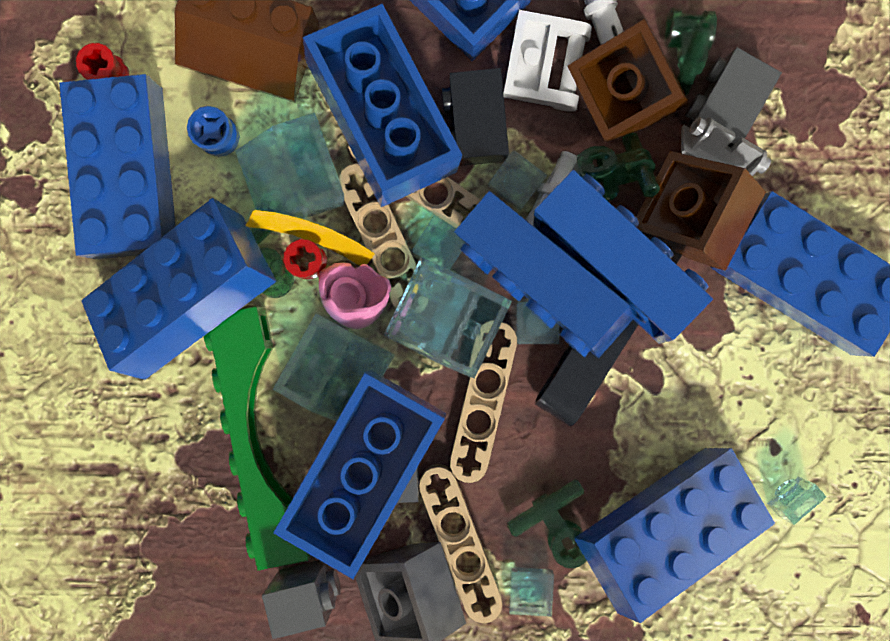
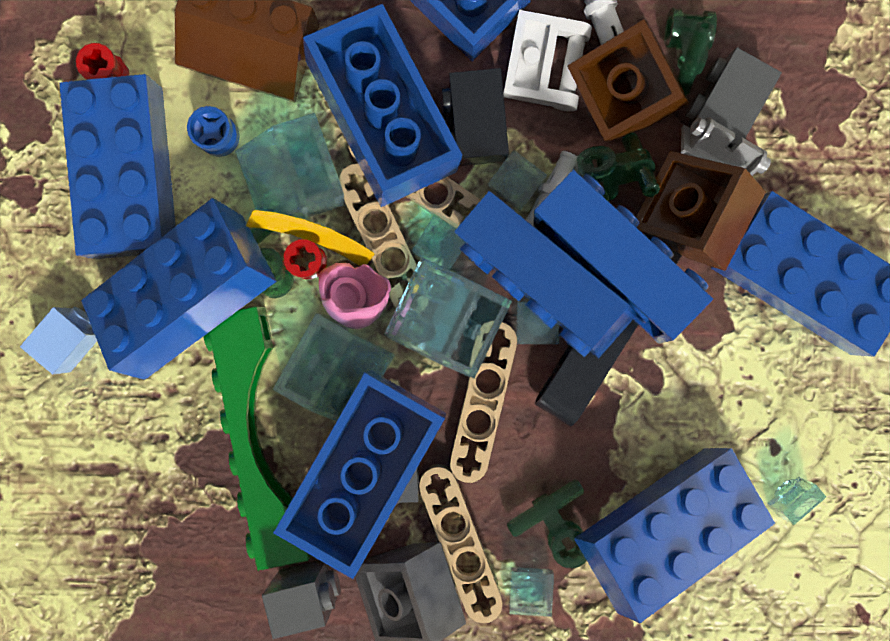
(61, 339): none -> light blue brick

